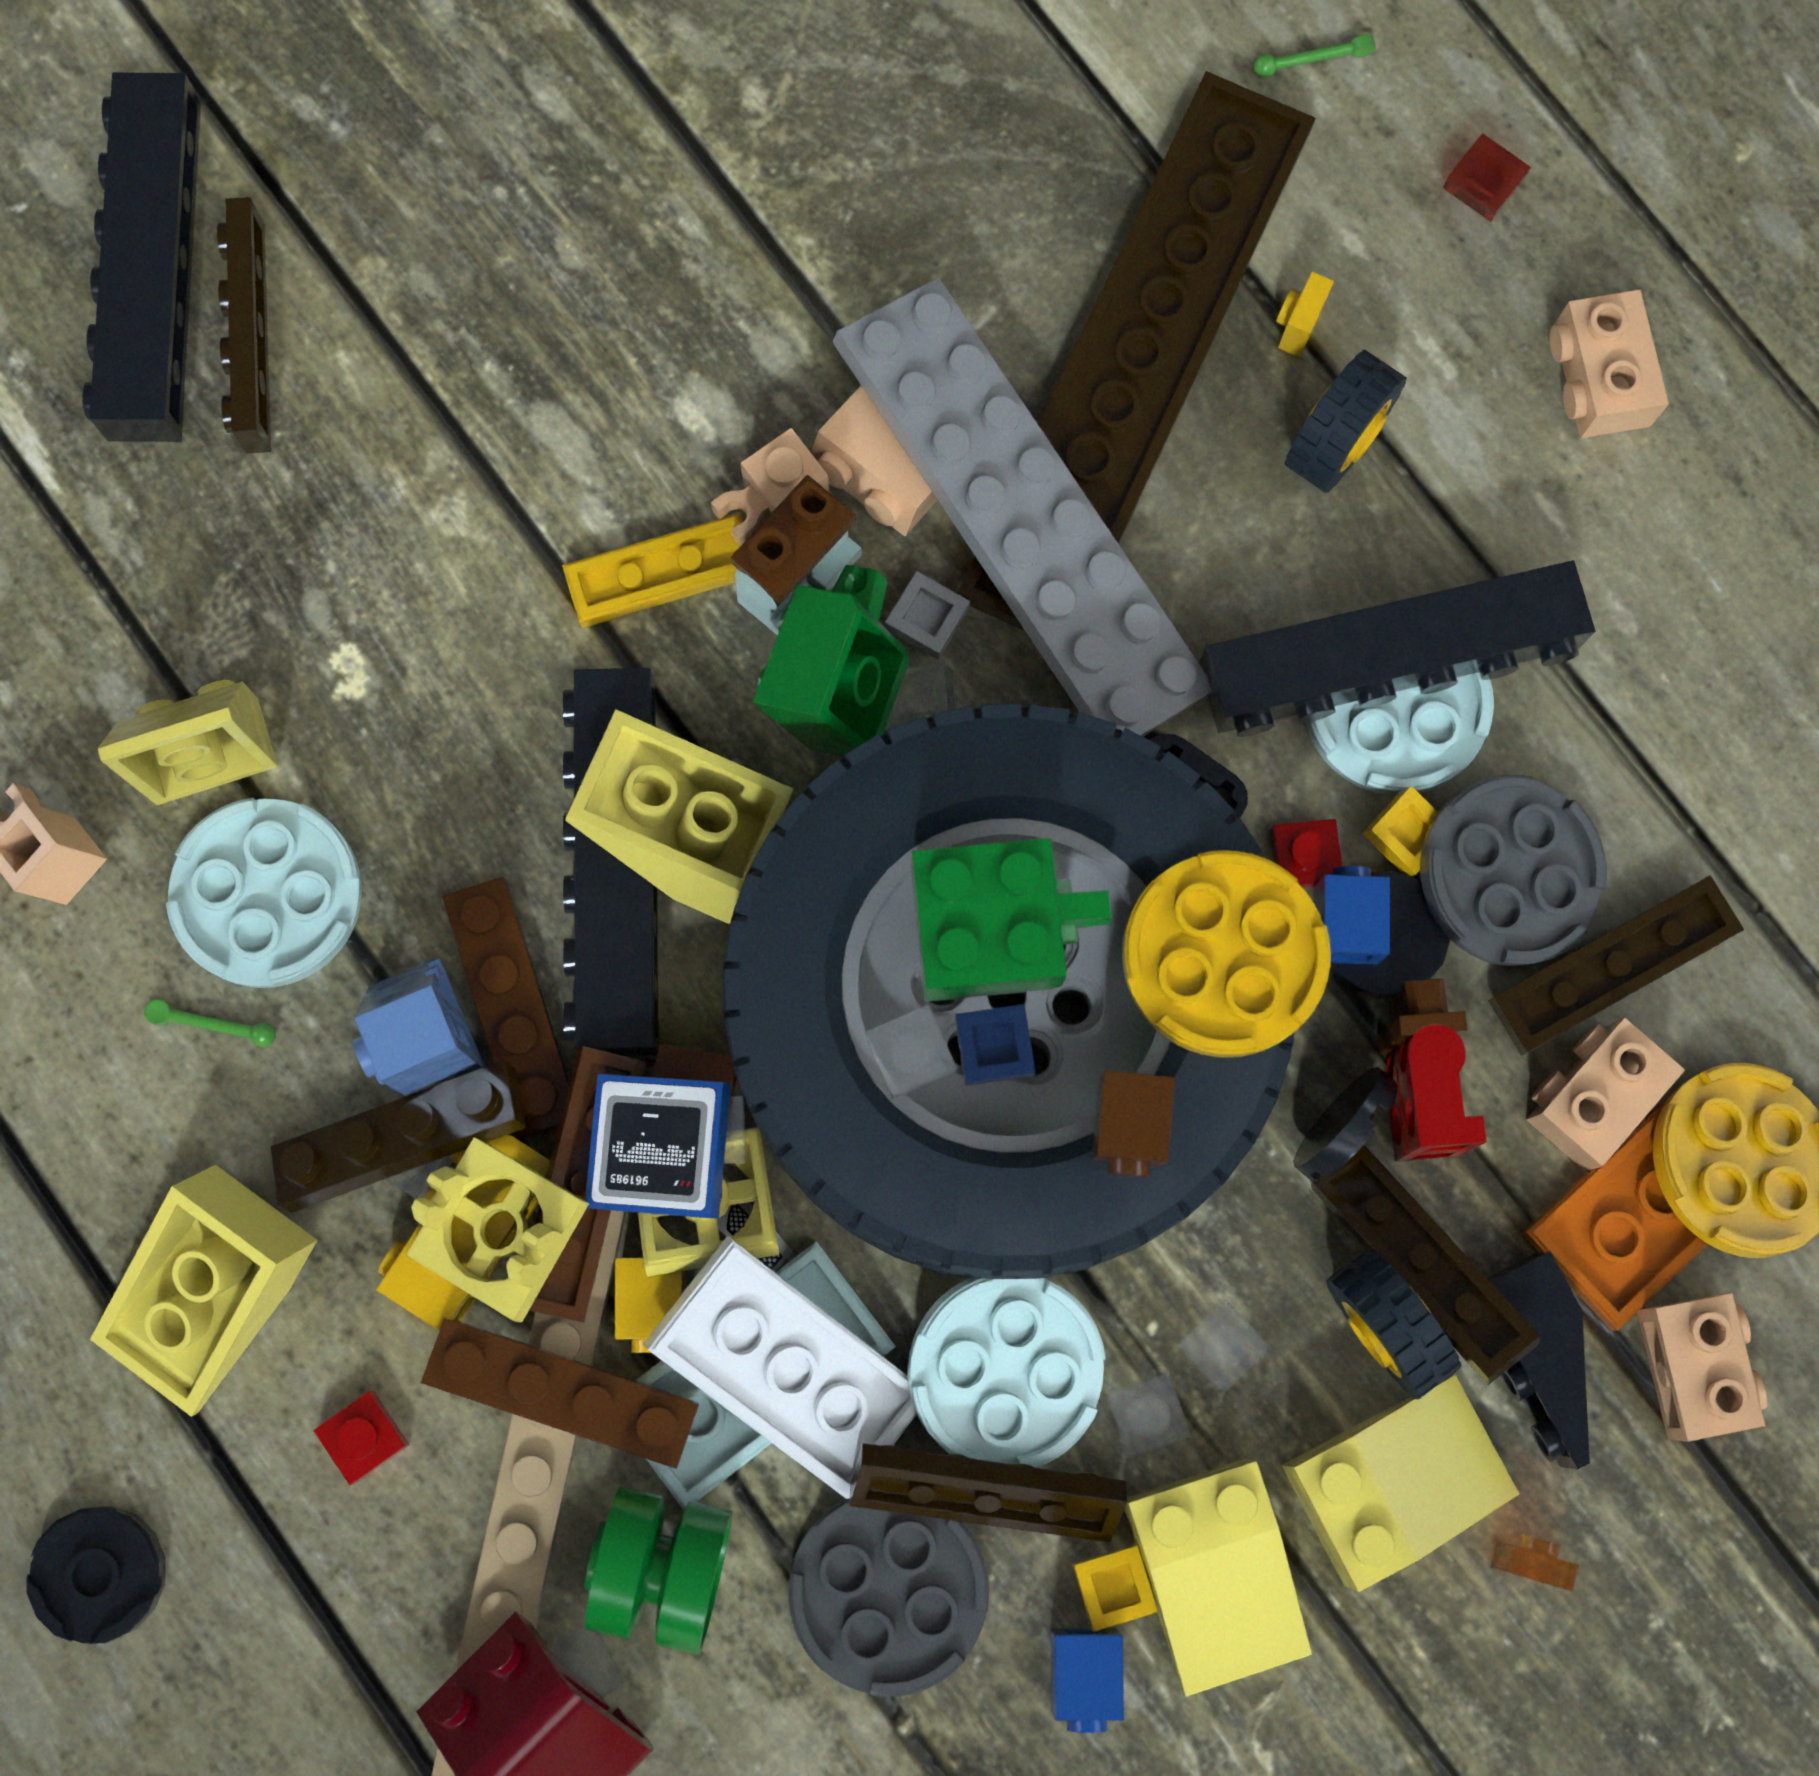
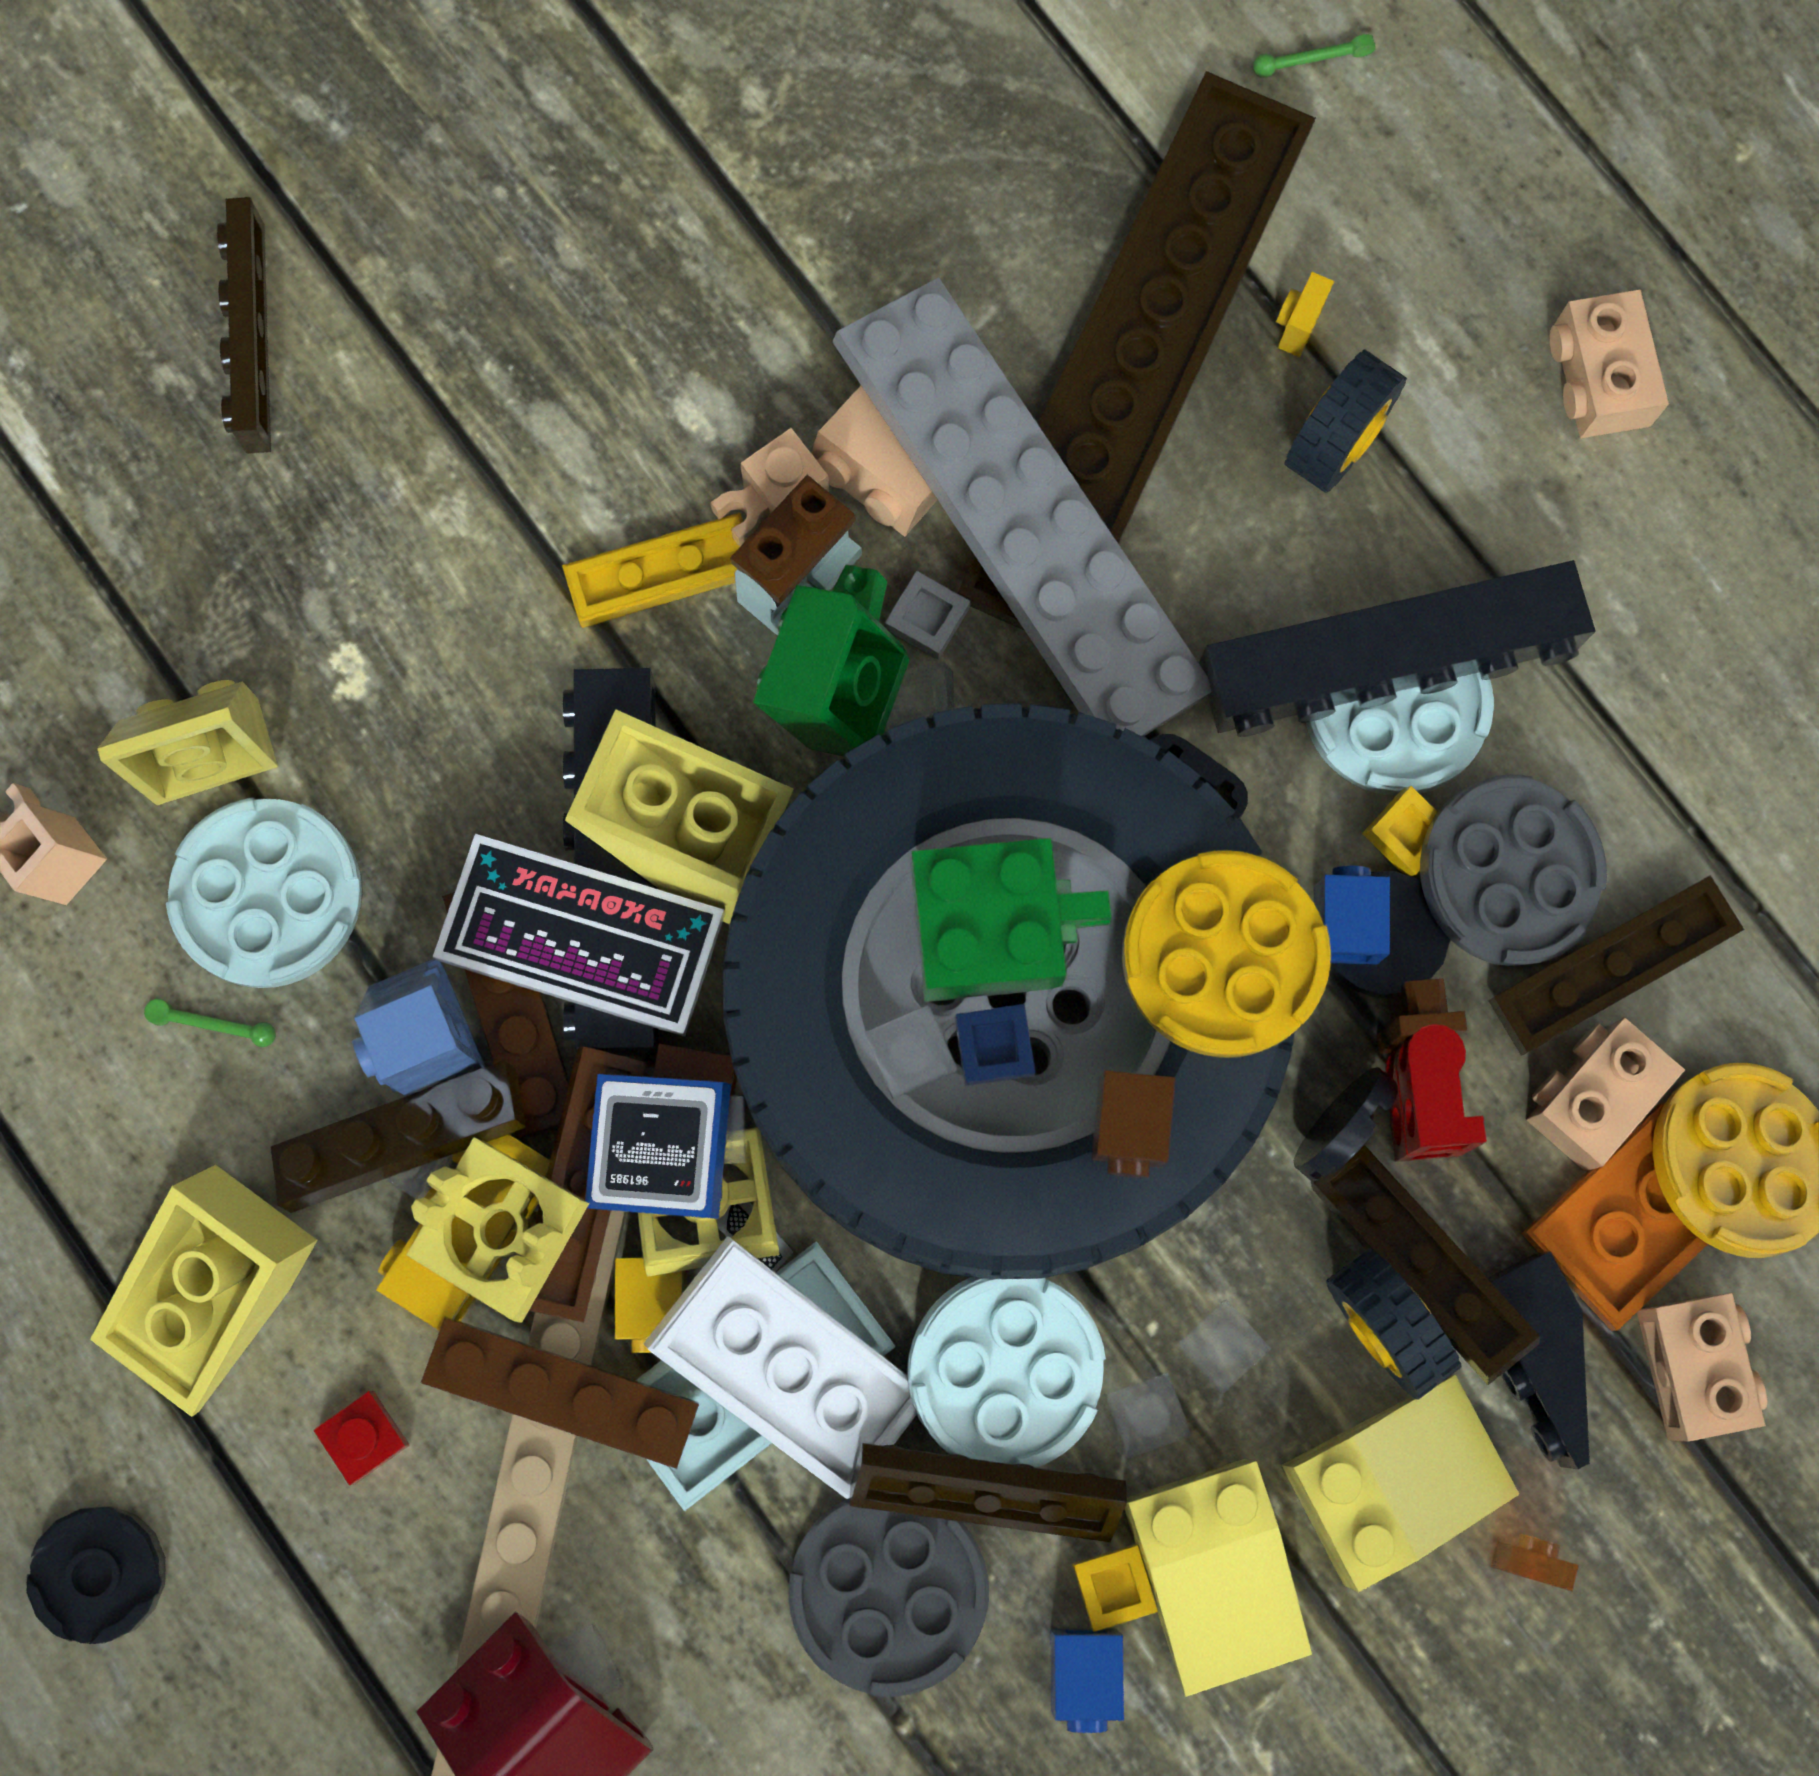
(143, 258): black brick -> none
(579, 935): none -> tile
(640, 1565): green wheel -> none
(1307, 849): red plate -> none
(1486, 177): clear red plate -> none

